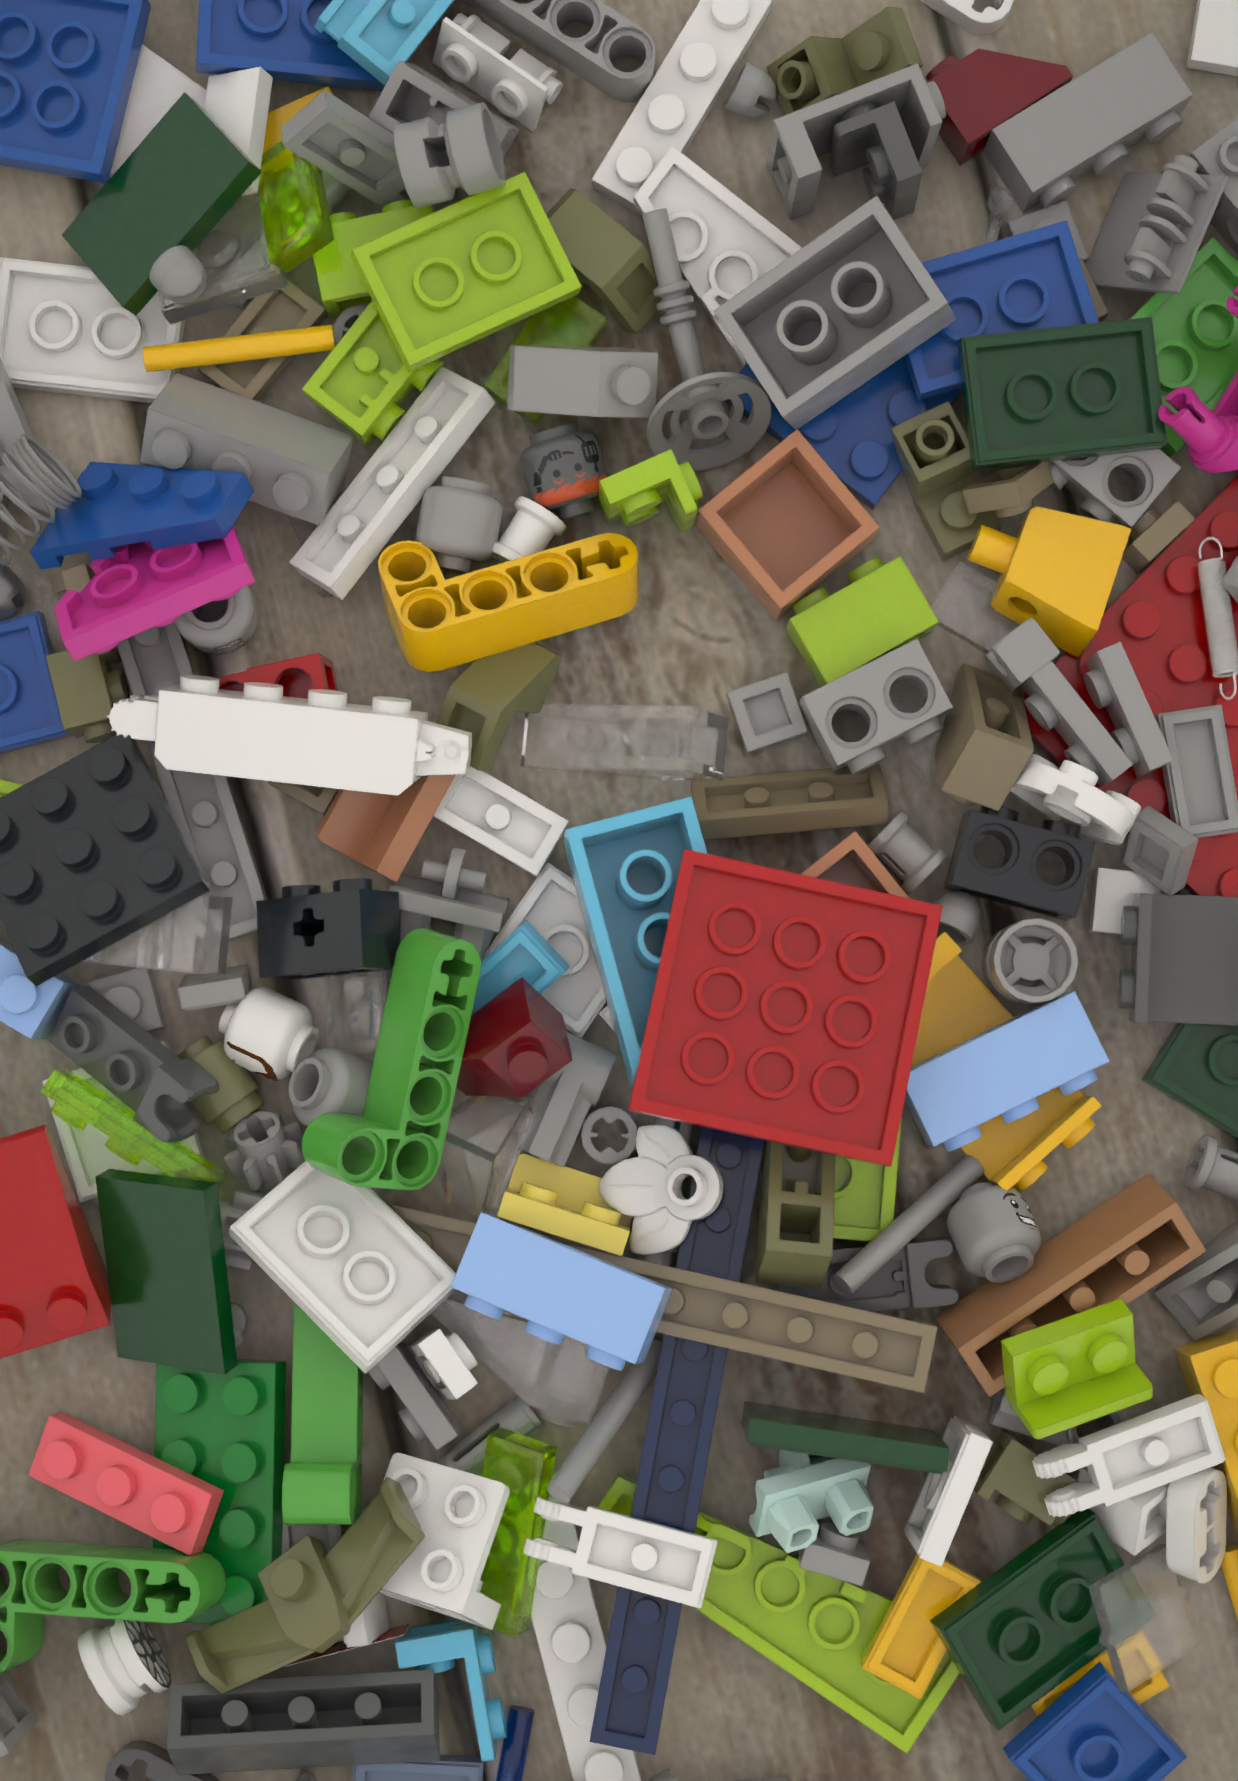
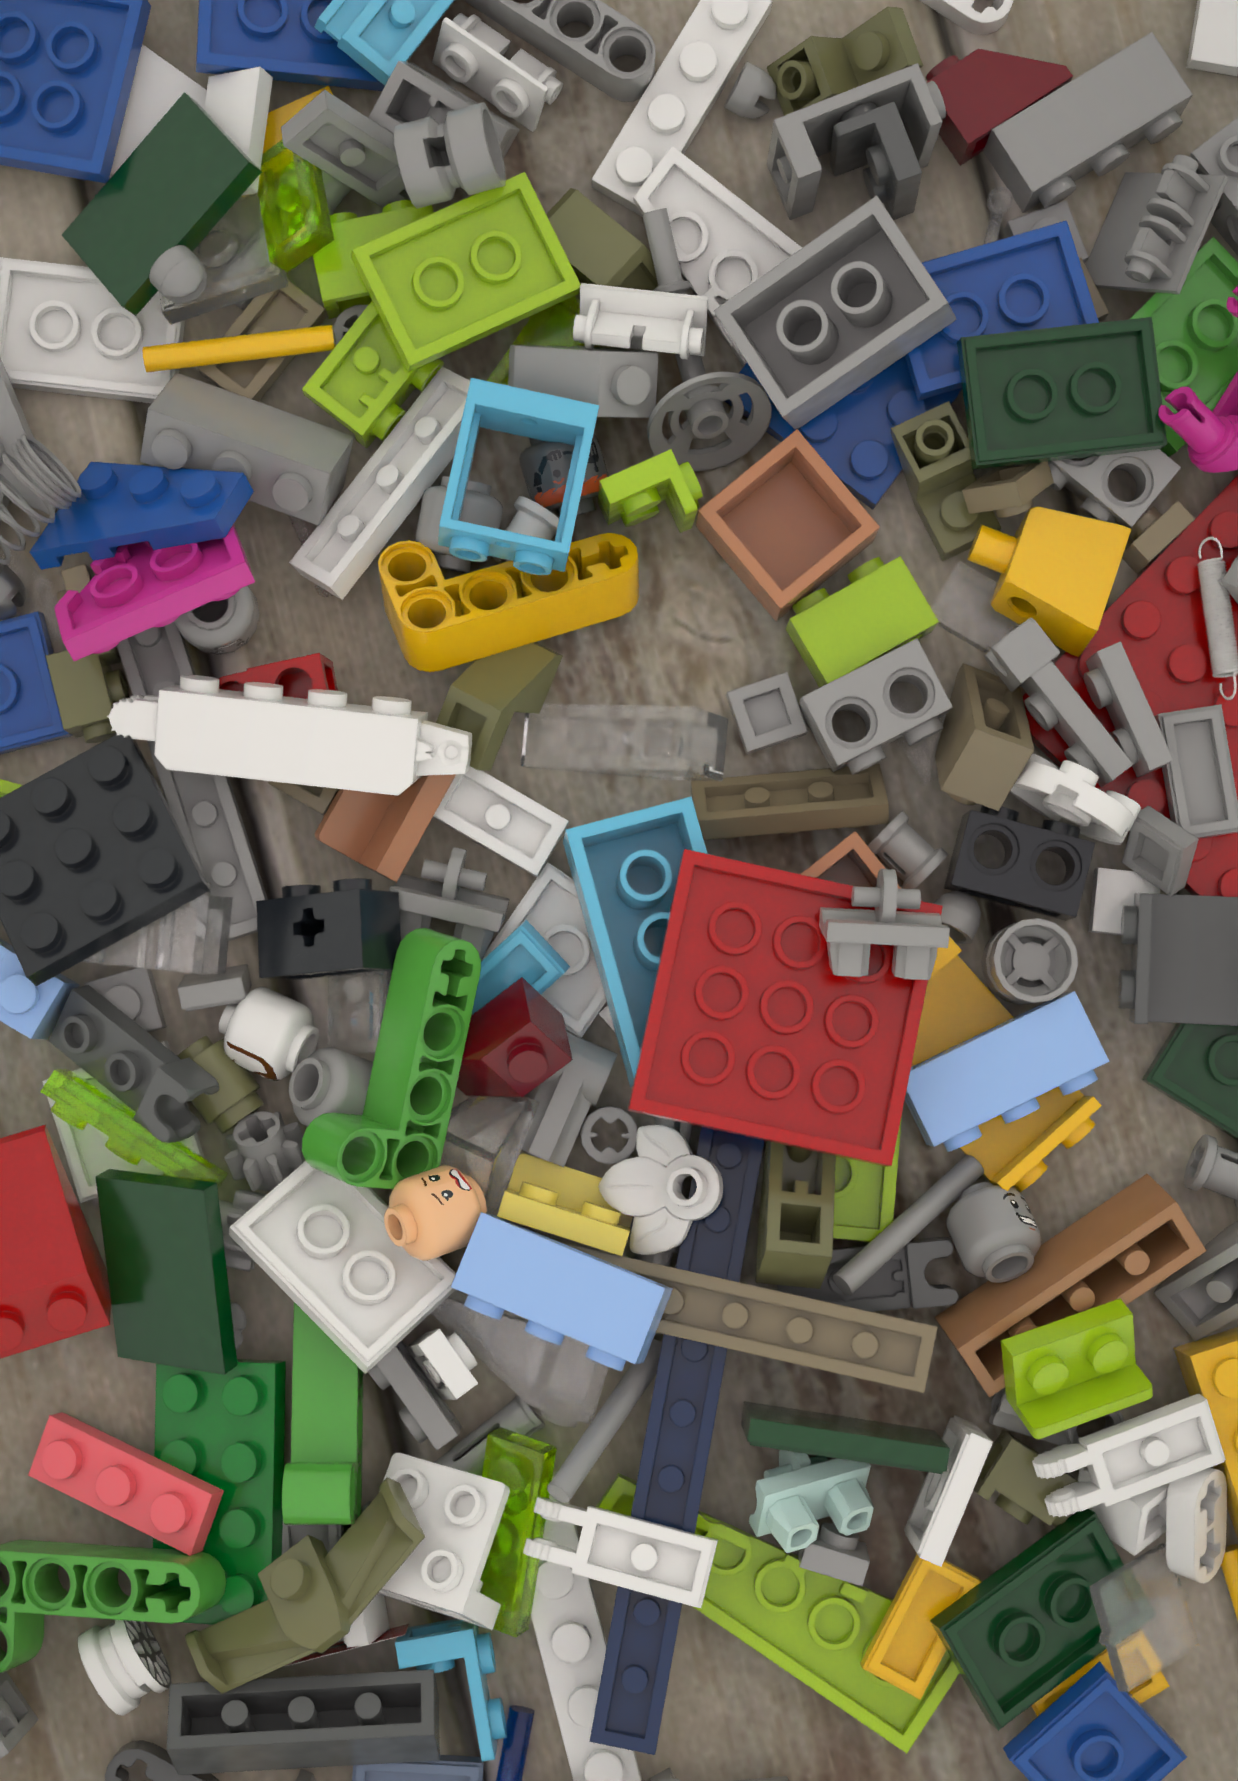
(434, 1212): none -> light nougat head
(530, 416): none -> medium azure window
(641, 320): none -> white hinge
(912, 933): none -> light grey hips

